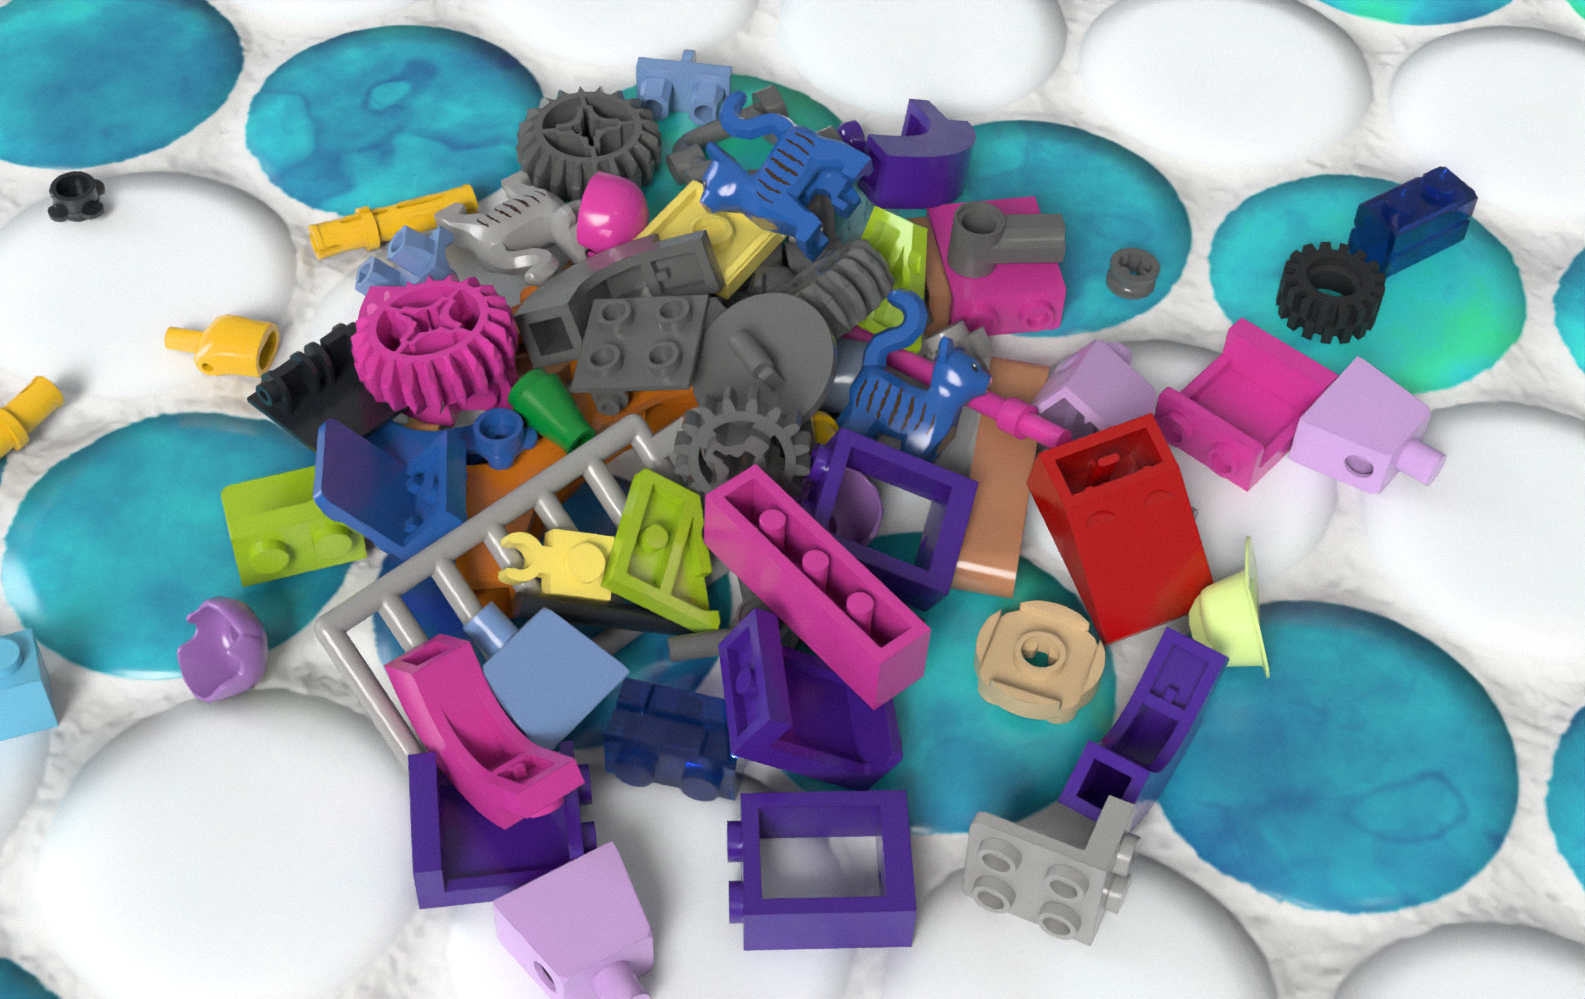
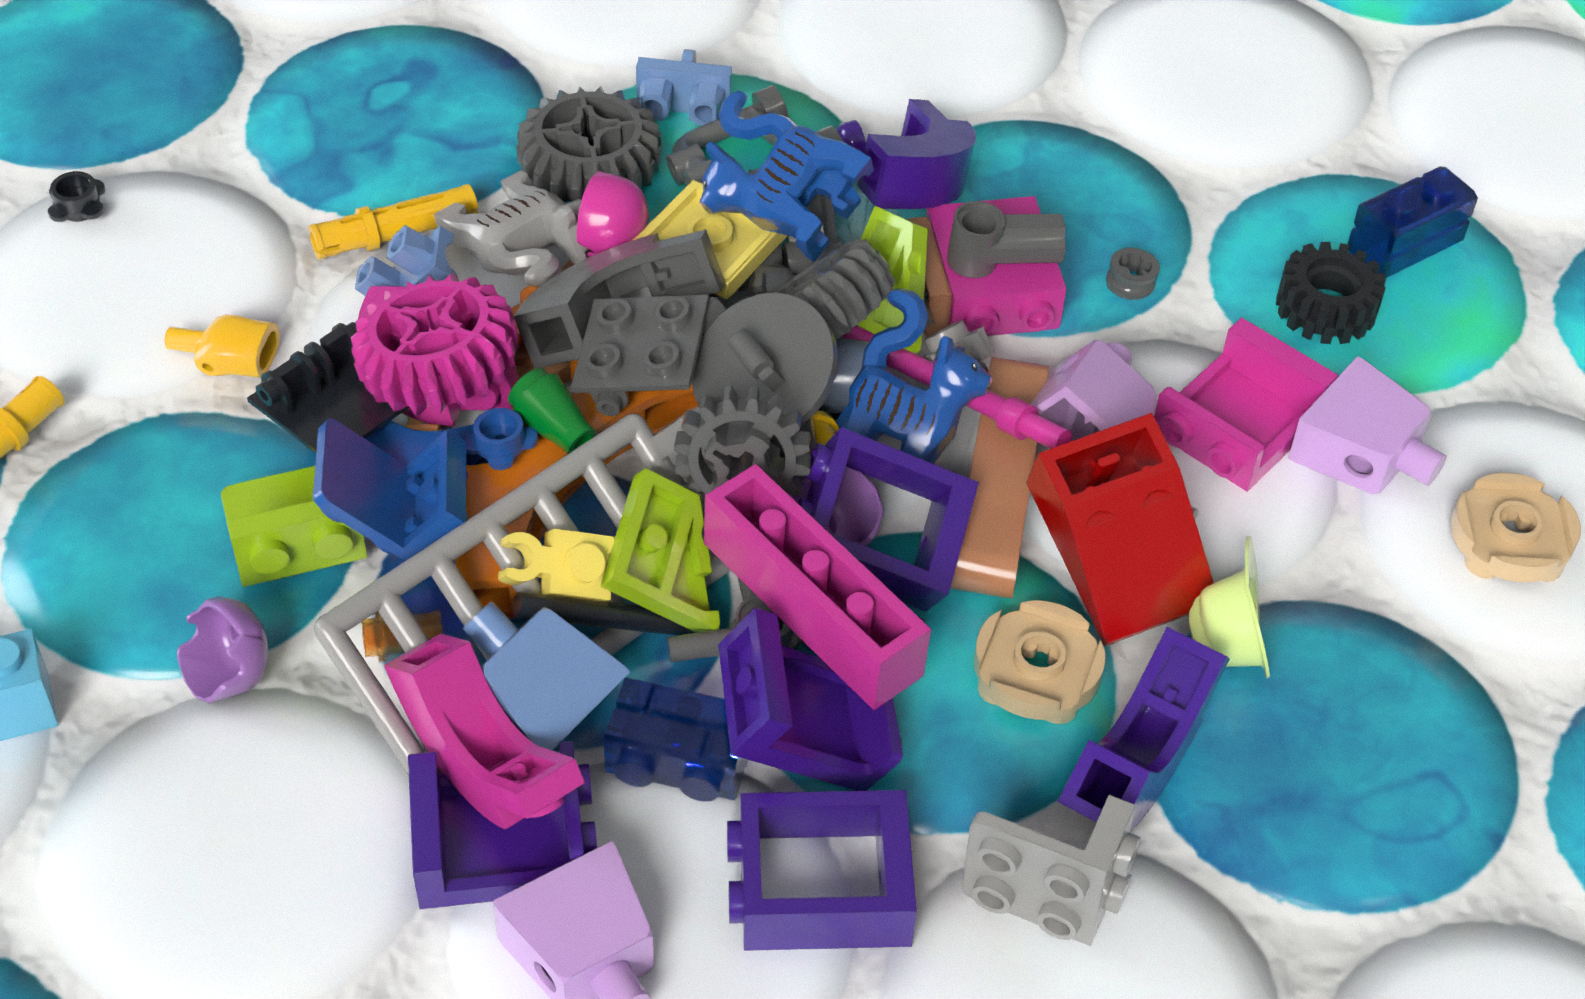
(380, 641): none -> clear orange pin
(1502, 553): none -> tan plate

